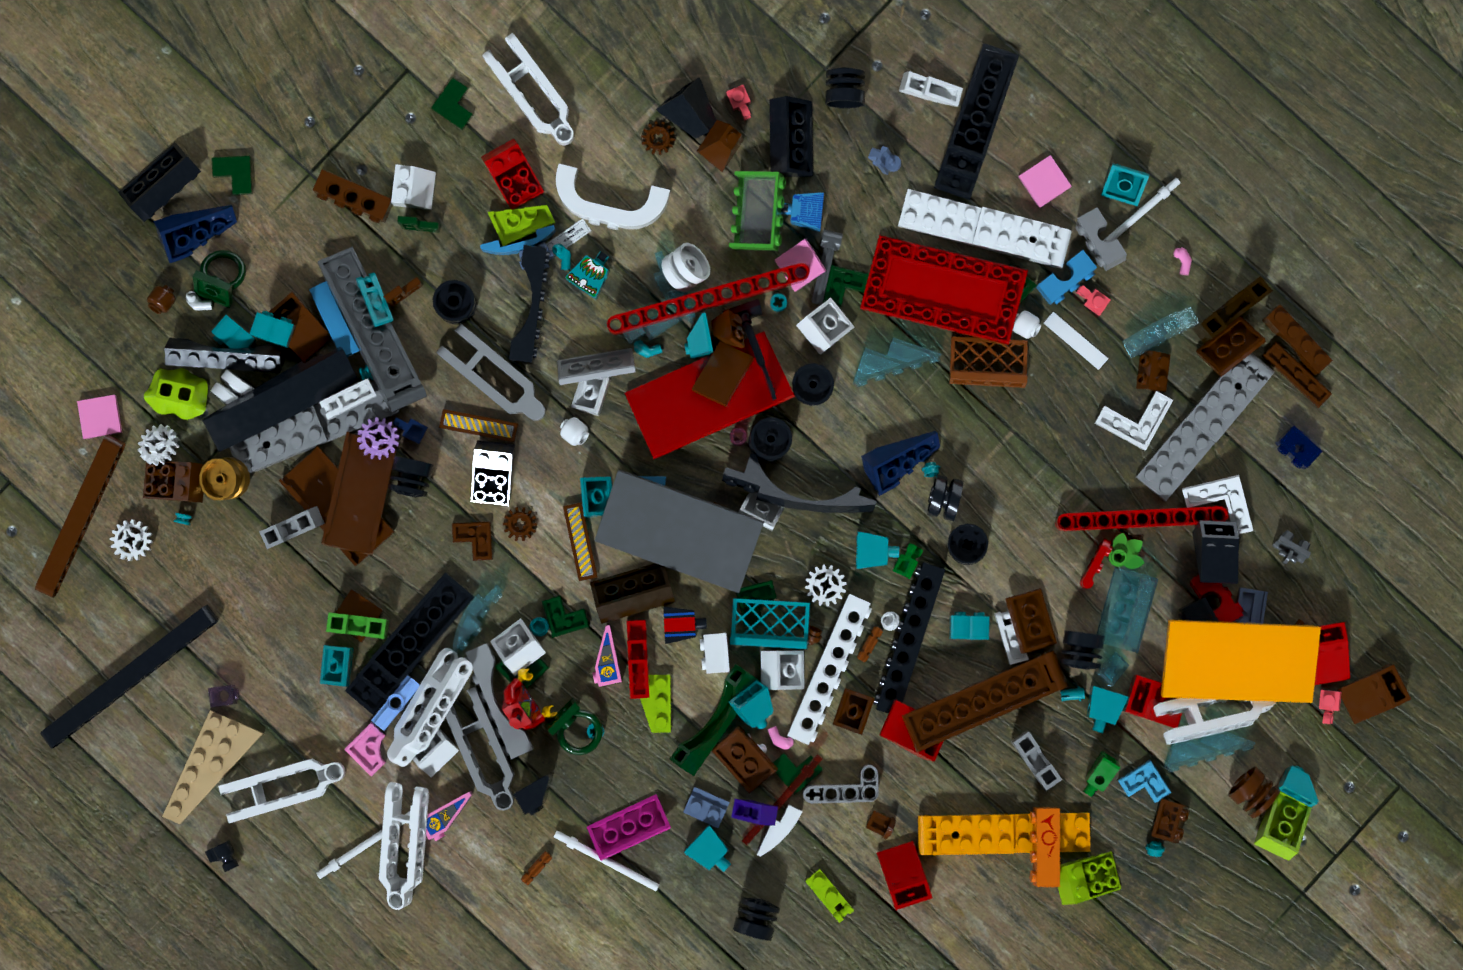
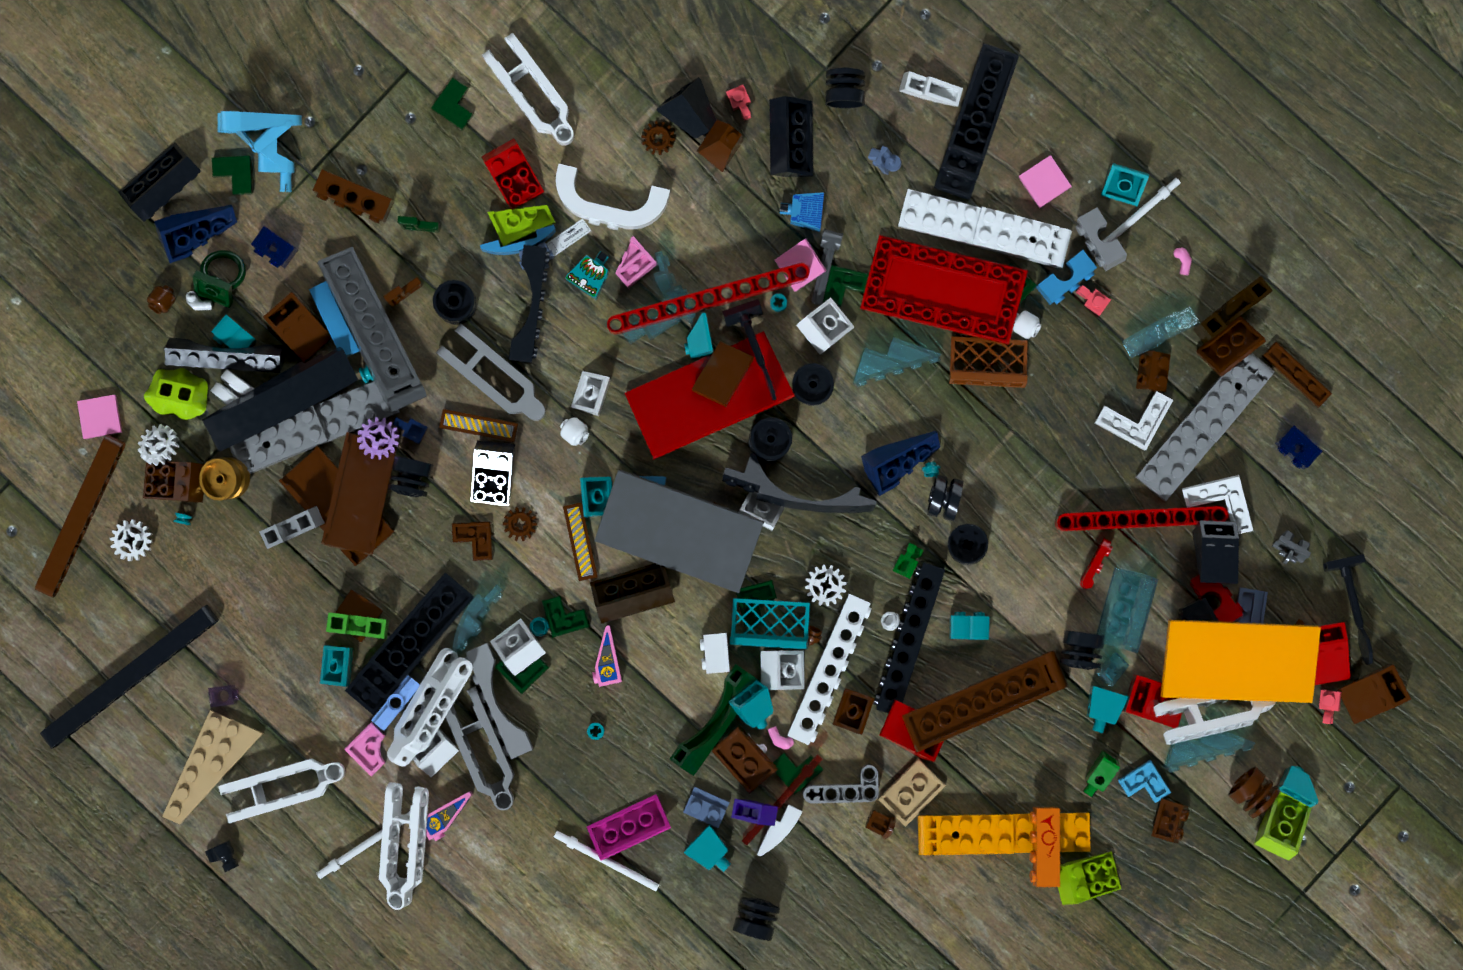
(265, 240): none -> clear blue brick
(266, 143): none -> medium azure connector
(272, 329): teal brick -> none
(348, 398): white plate -> none
(374, 300): teal plate -> none
(413, 187): white slope -> none
(520, 705): red torso -> none
(534, 795): black slope -> none
(536, 868): dark orange axle -> none
(564, 254): teal arm -> none
(565, 718): dark green tile -> none
(595, 366): light grey tile -> none
(635, 263): none -> bright pink wing
(638, 659): red slope -> none
(645, 350): teal arm -> none
(658, 706): lime wing -> none
(681, 624): torso -> none
(685, 267): white wheel -> none
(728, 329): reddish brown slope -> none
(738, 431): clear pink bush -> none
(758, 210): window -> none
(829, 895): lime plate -> none
(870, 644): dark orange axle -> none
(873, 550): teal torso -> none
(904, 875): red slope -> none
(911, 792): none -> tan tile
(1009, 639): white plate -> none
(1031, 621): reddish brown tile -> none
(1036, 761): light grey arch -> none
(1072, 694): teal pin -> none
(1075, 340): white sticker -> none
(1128, 550): bright green plate -> none
(1155, 849): teal plate -> none
(1309, 352): reddish brown arch -> none
(1344, 566): none -> black piece

